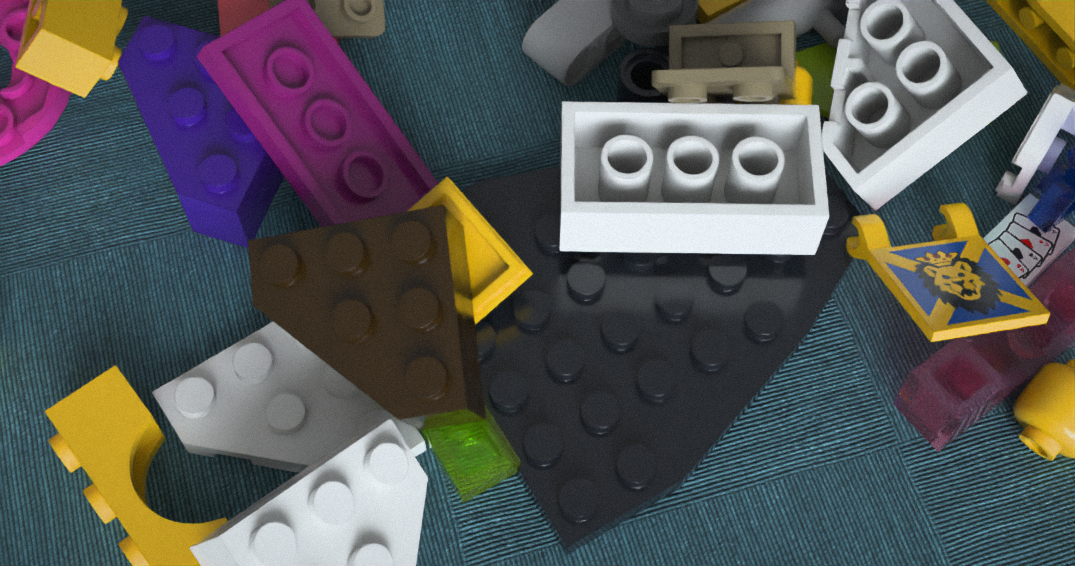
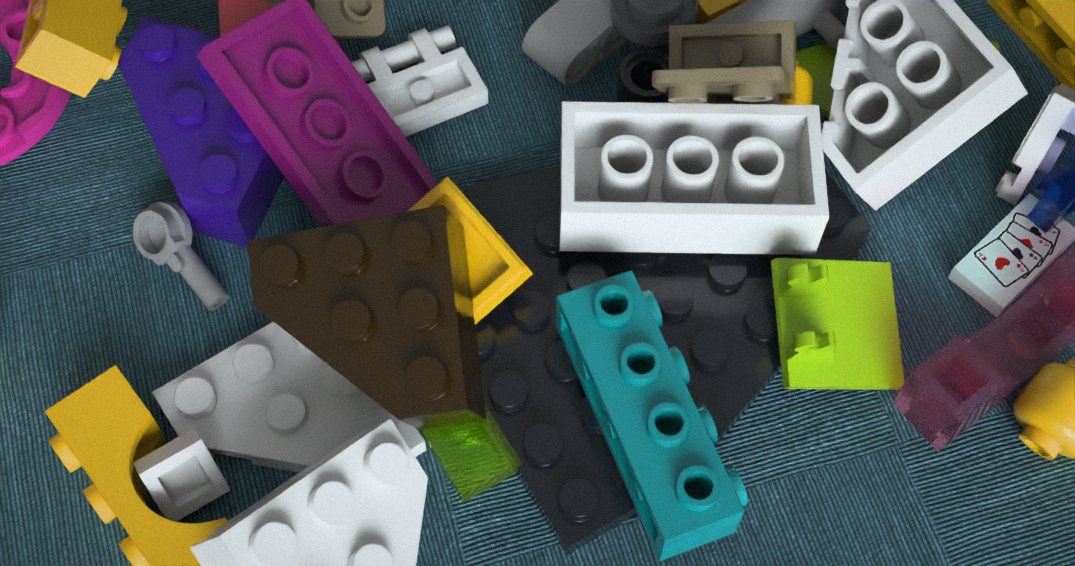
(165, 237): none -> light grey plate
(181, 476): none -> white plate
(426, 92): none -> white plate
(649, 416): none -> teal brick
(837, 324): none -> lime plate
(950, 283): flag -> none

